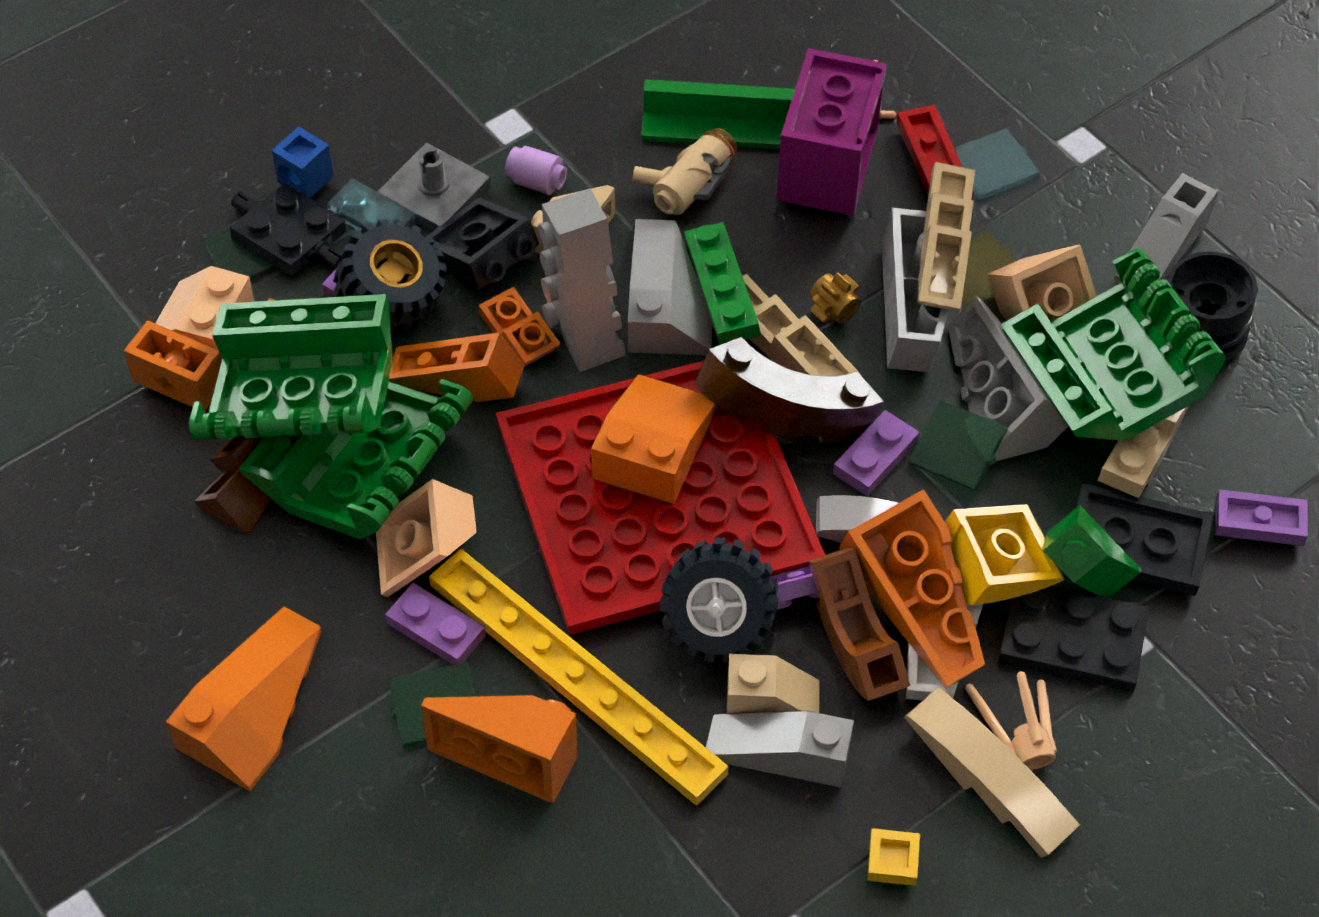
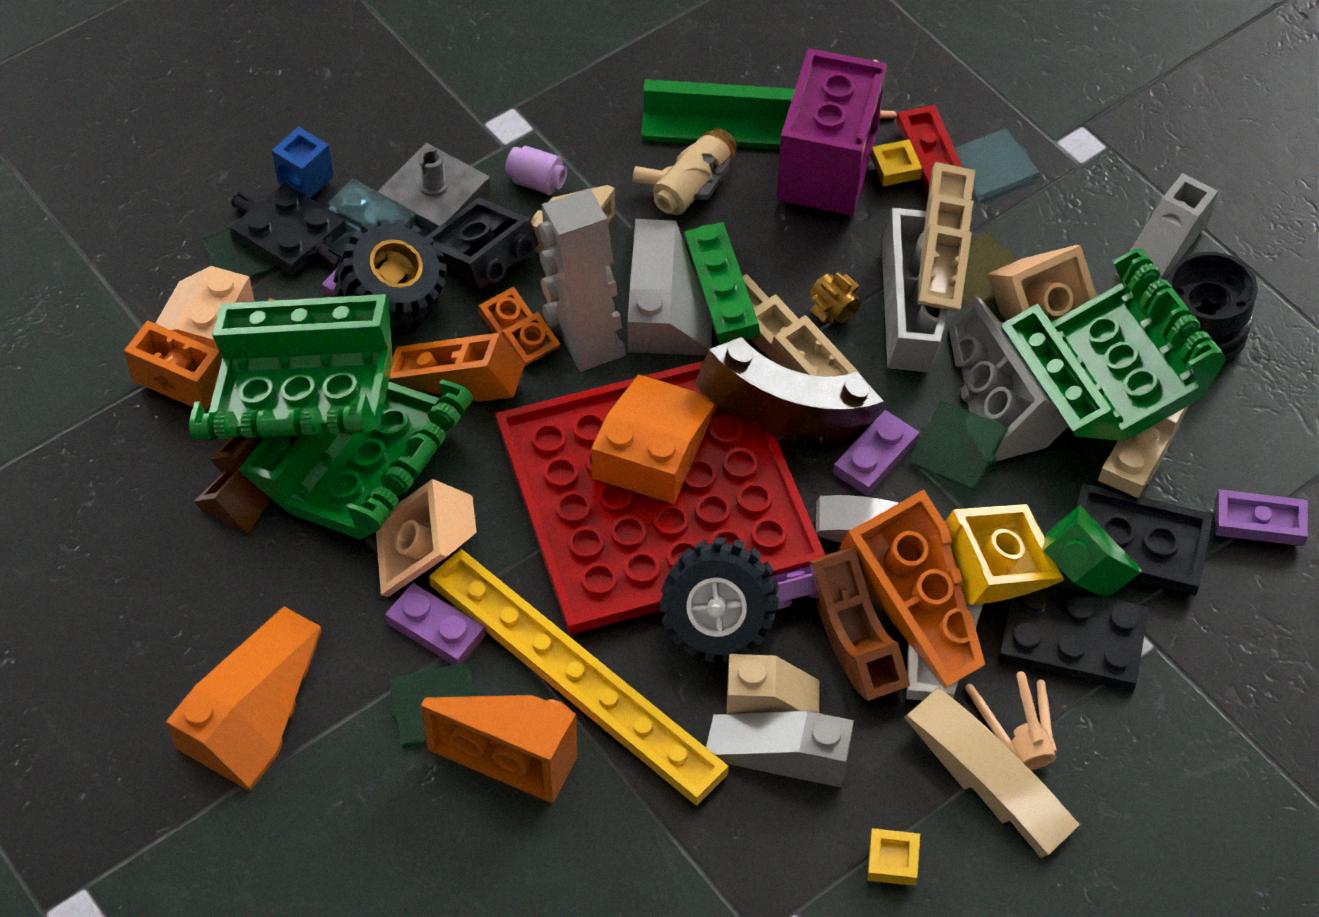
(896, 162): none -> yellow plate

